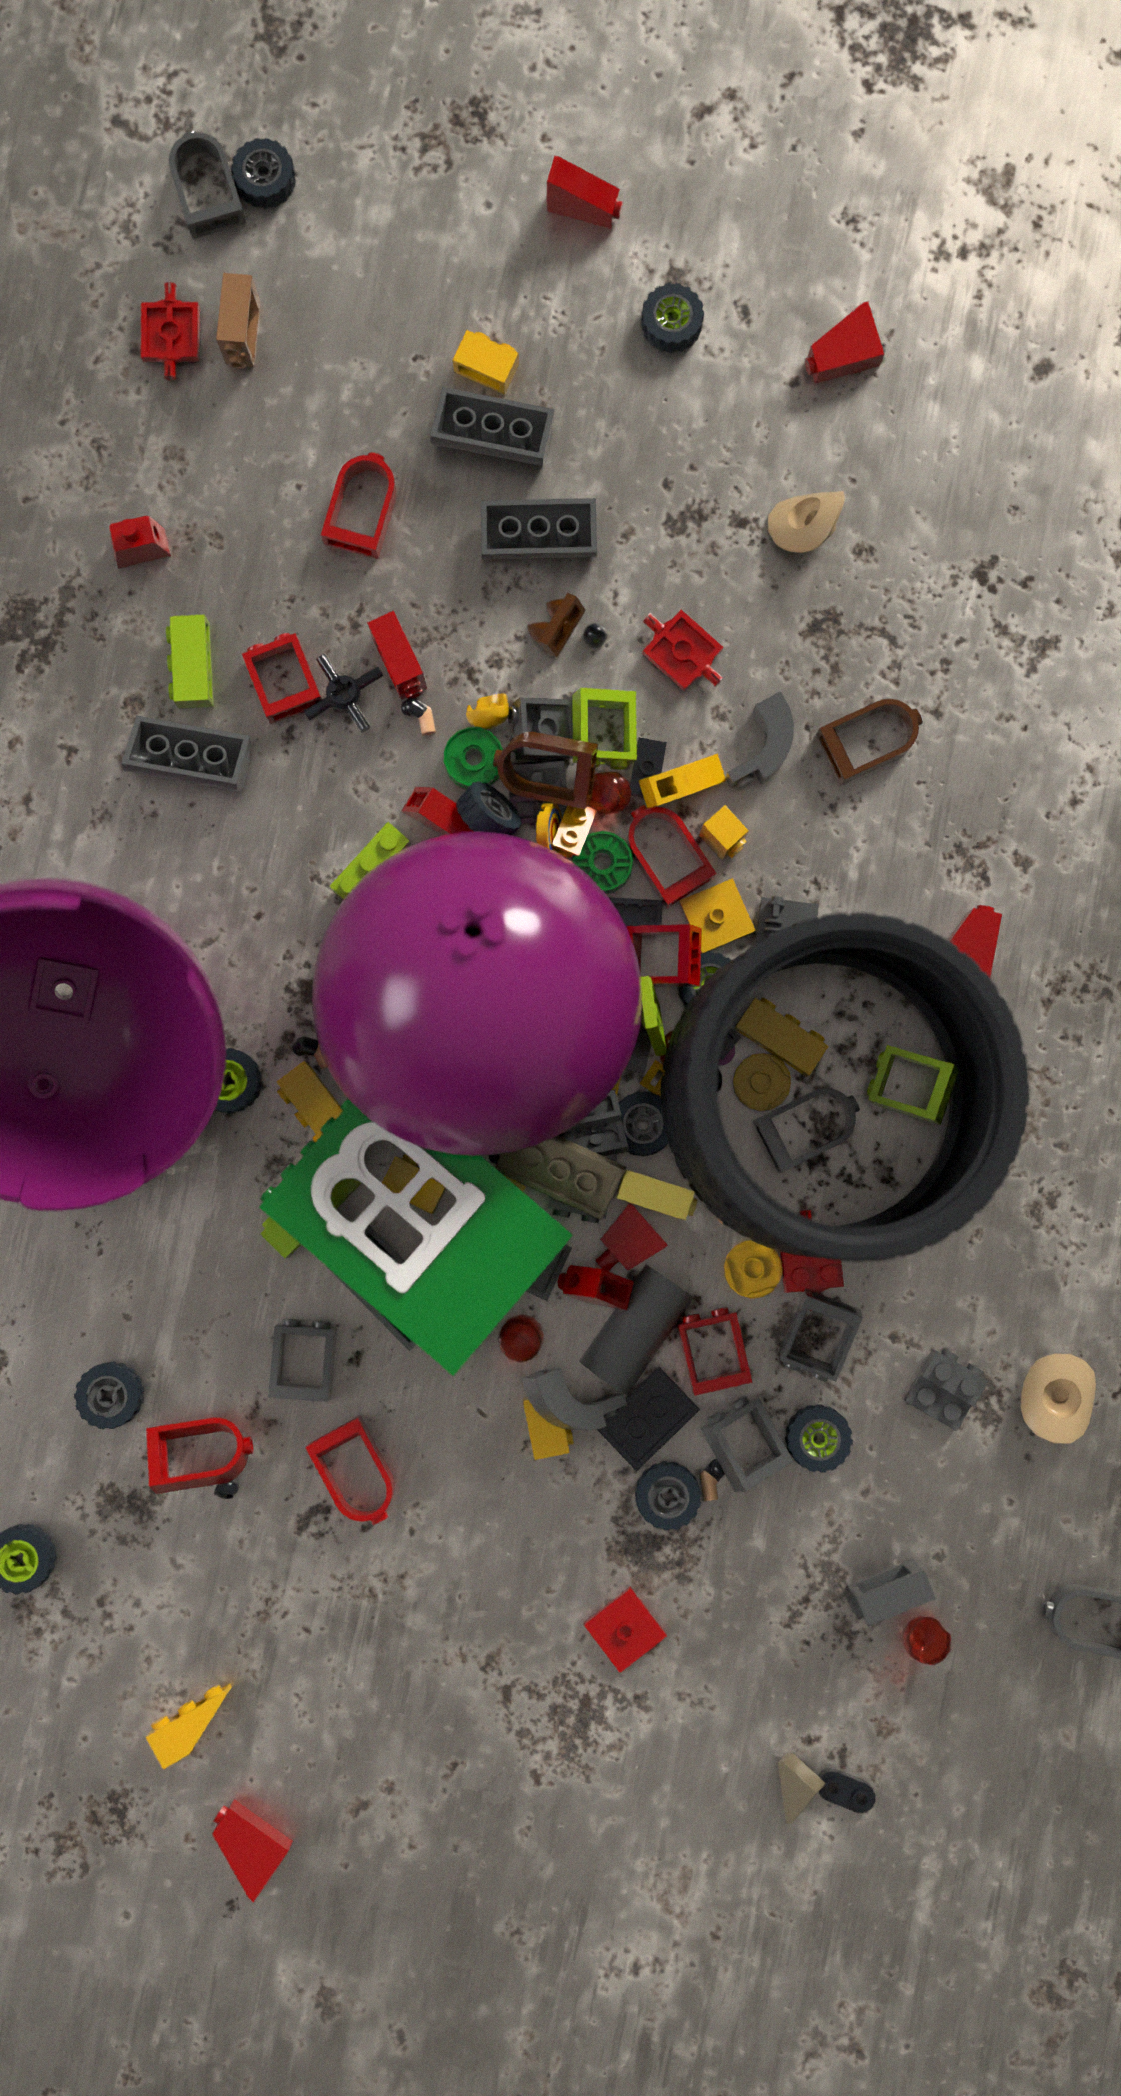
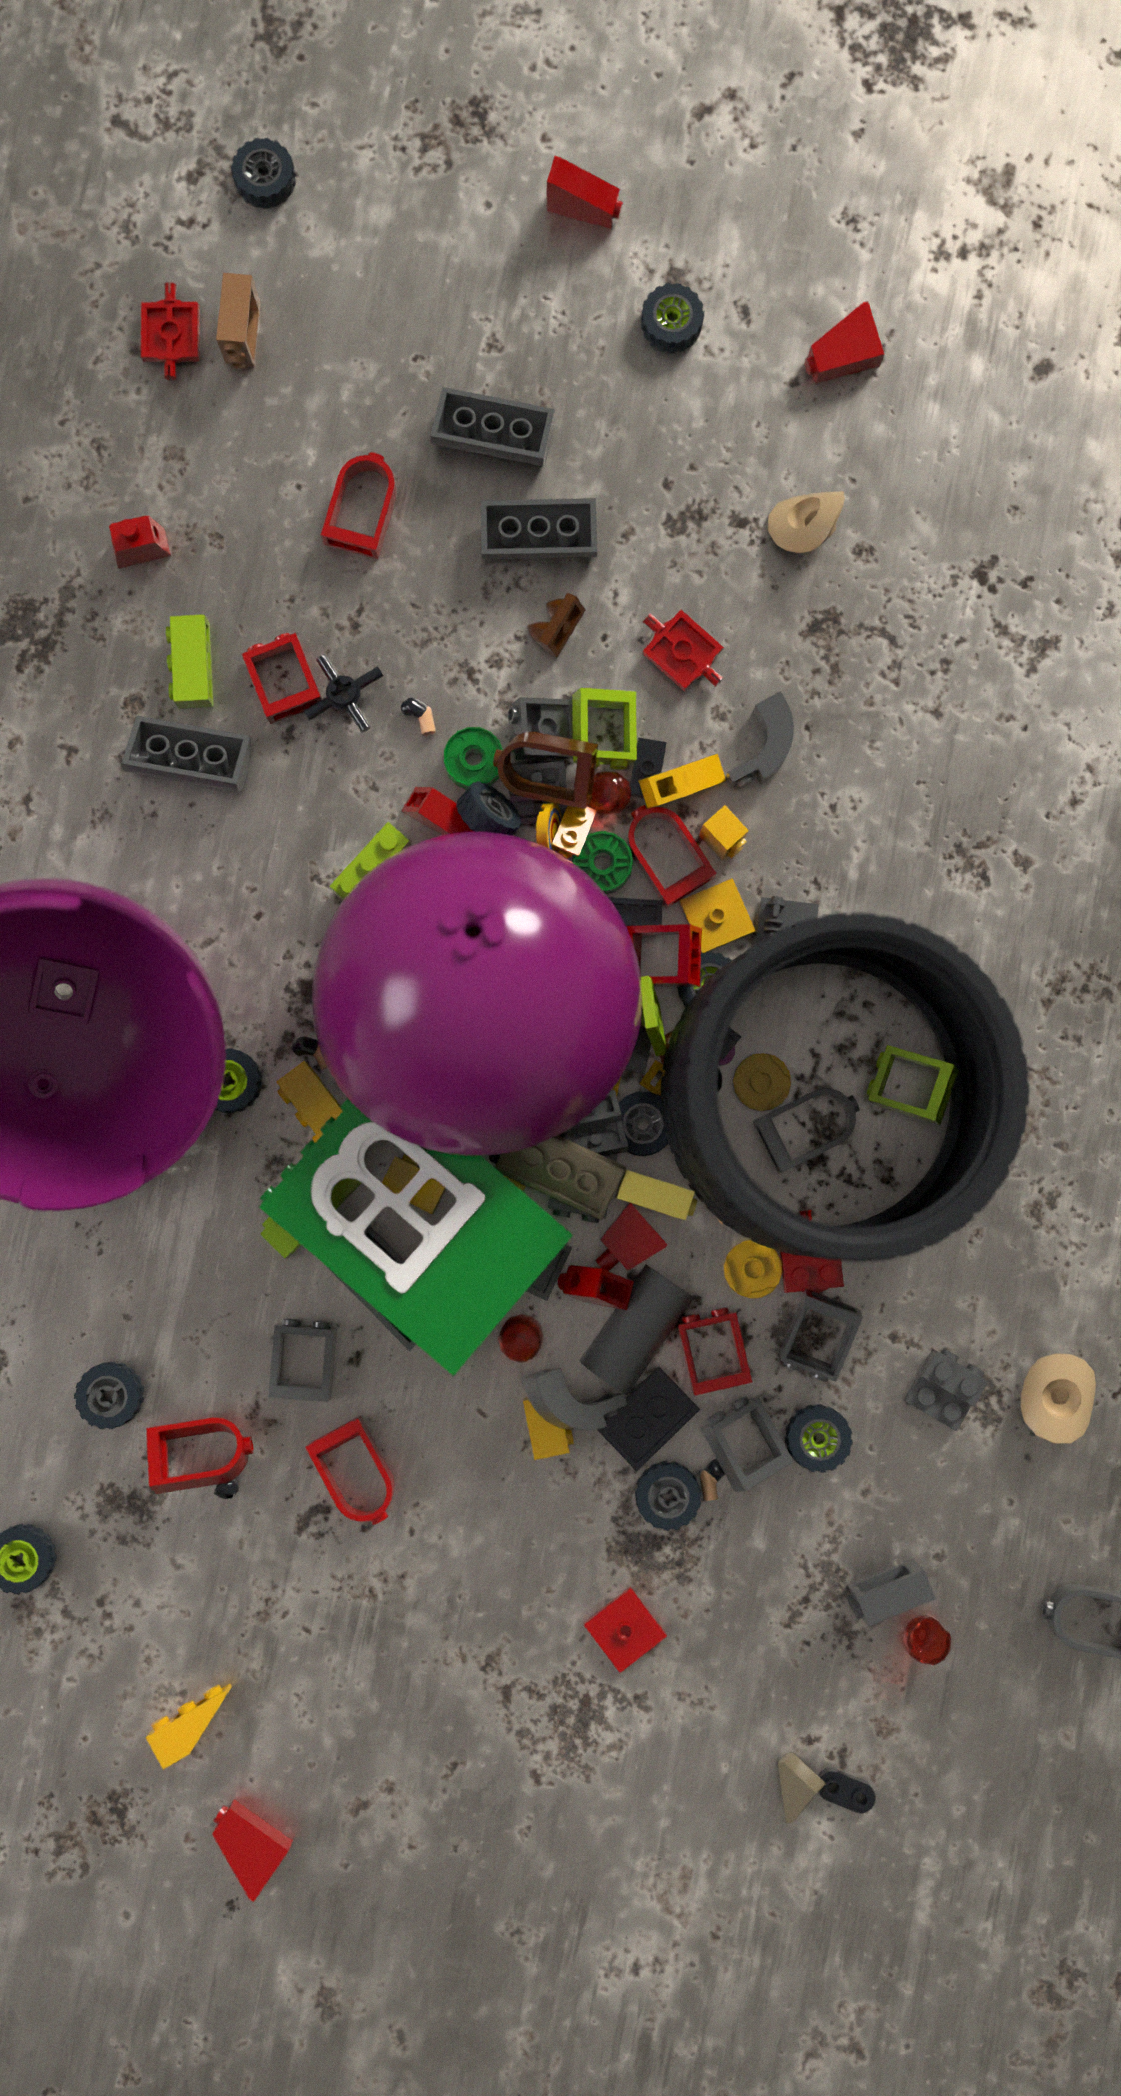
(216, 217): dark grey window -> none
(397, 656): red window -> none
(486, 361): yellow piece -> none
(489, 711): yellow hair -> none
(593, 640): black hinge -> none
(781, 1036): yellow brick -> none
(836, 753): reddish brown window -> none
(978, 936): red slope -> none

